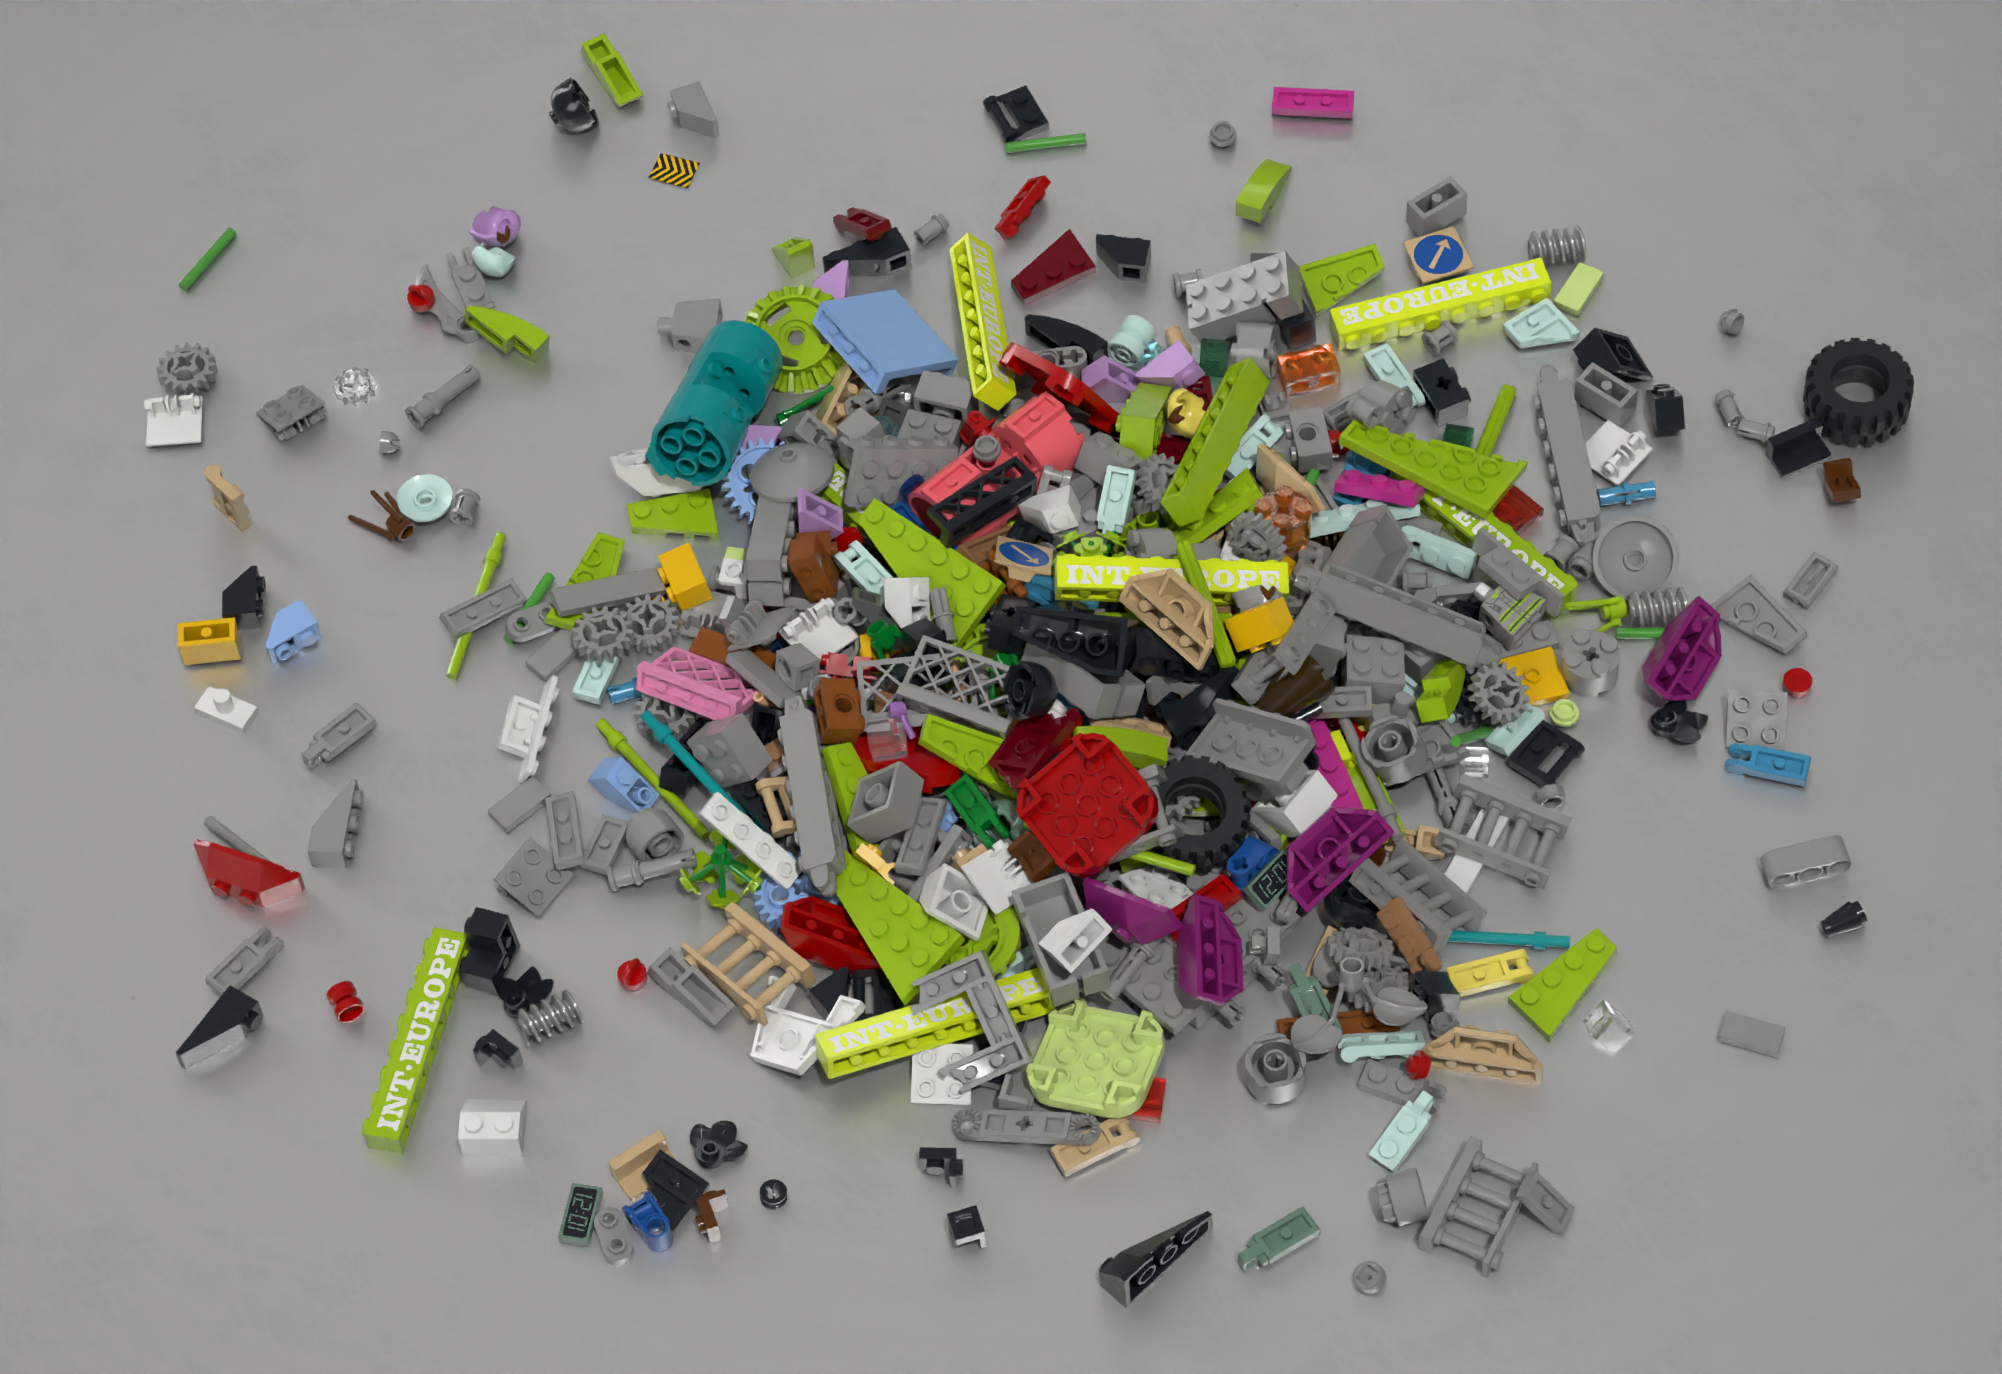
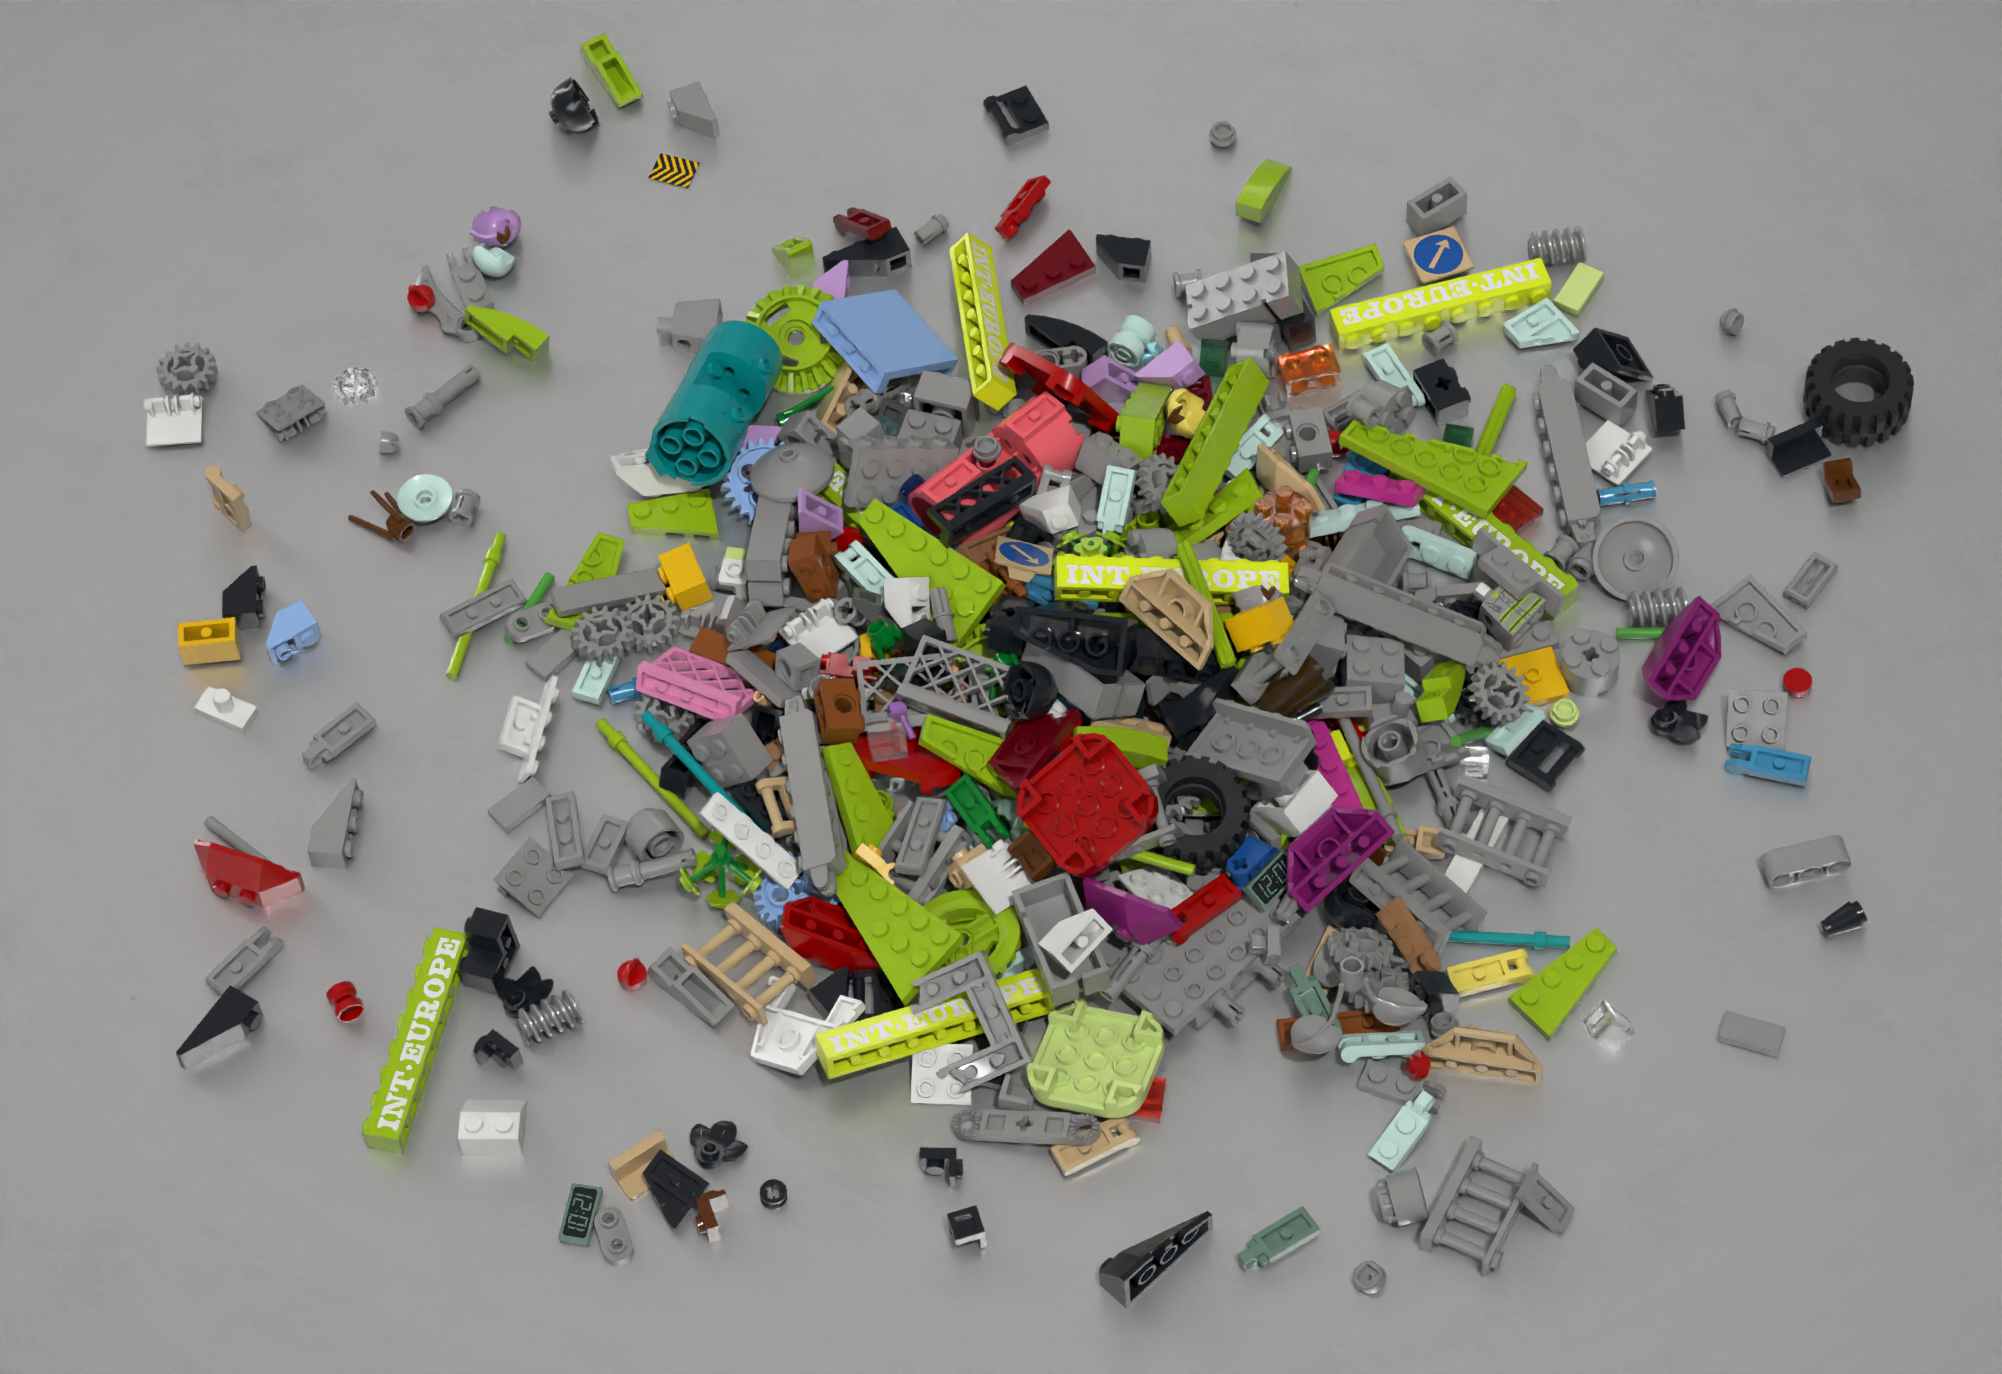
(207, 259): bright green bar -> none
(623, 784): light blue slope -> none
(648, 1218): blue piece -> none
(885, 802): light grey brick -> none
(954, 901): white slope -> none
(975, 427): red hinge -> none
(1044, 143): bright green bar -> none
(1209, 953): magenta wedge -> none
(1275, 1069): light grey brick -> none
(1313, 102): dark pink plate -> none
(1551, 796): light grey tile -> none
(1610, 609): lime plant -> none

